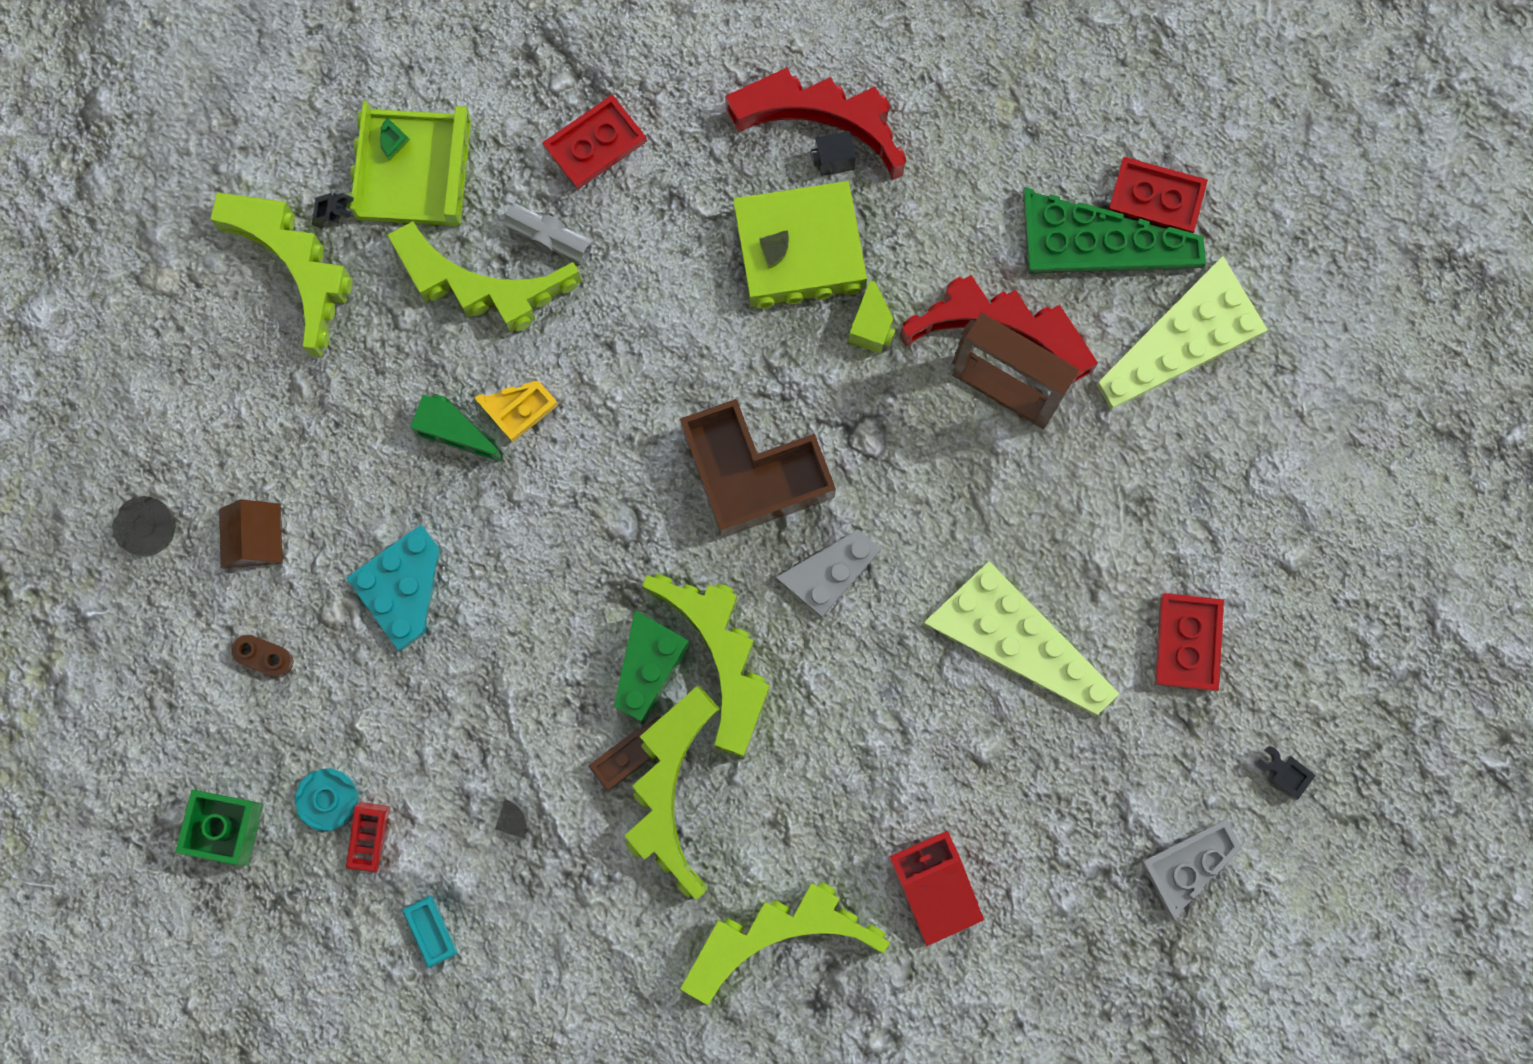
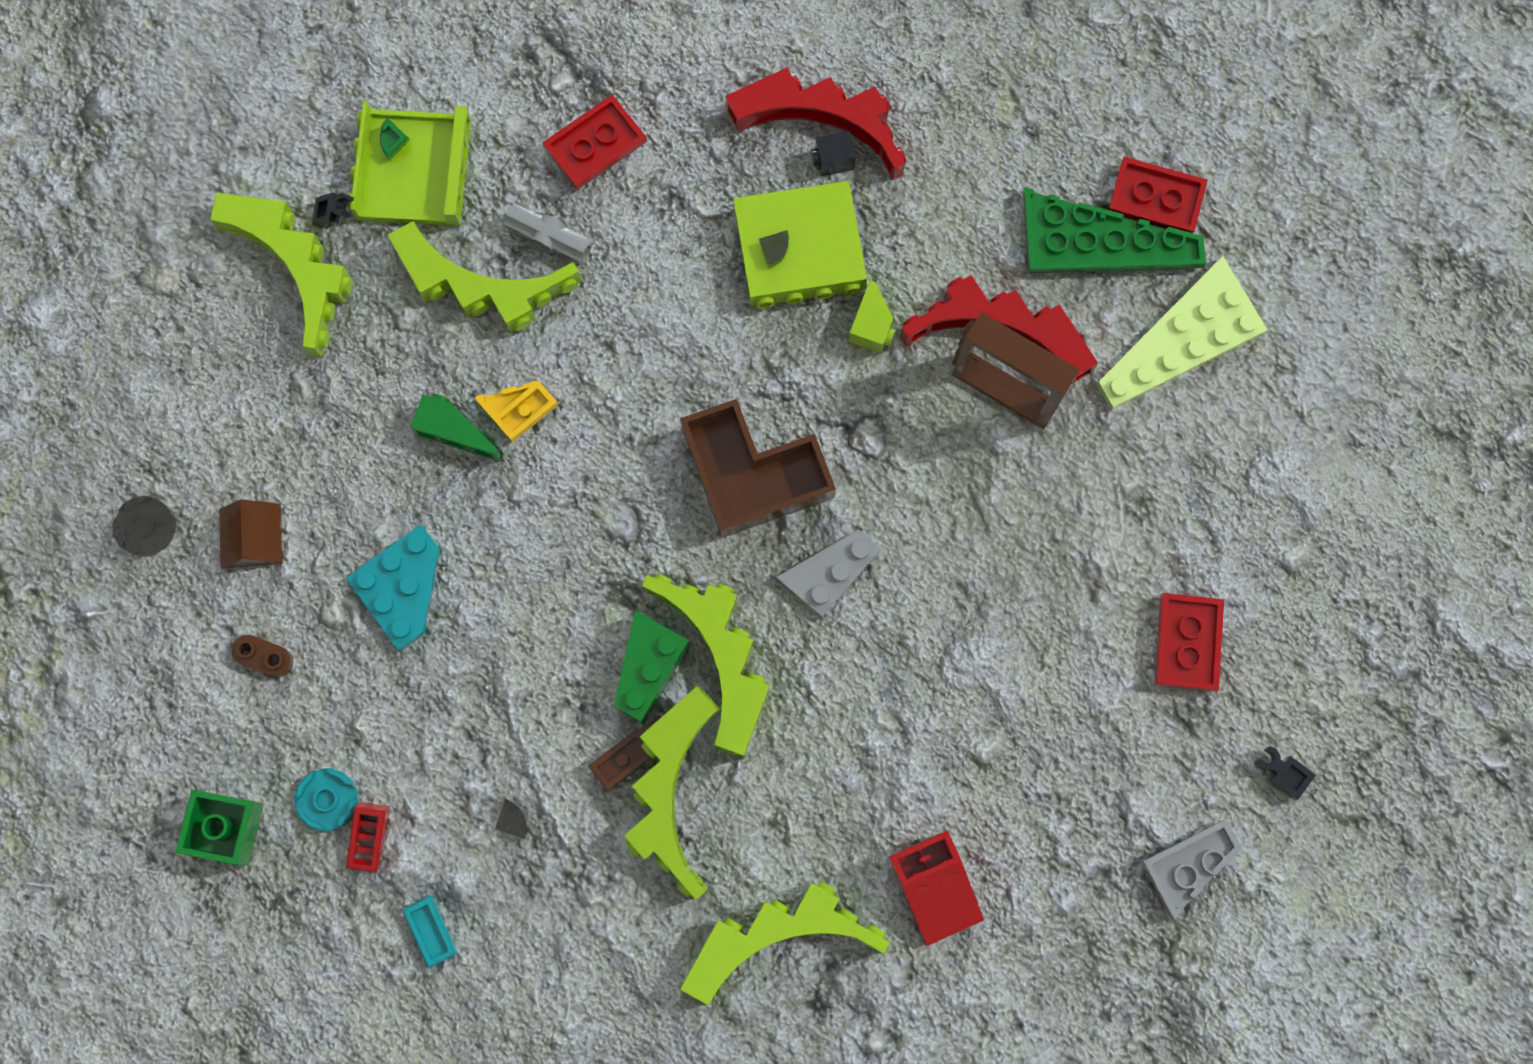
(1011, 632): yellowish green wing -> none

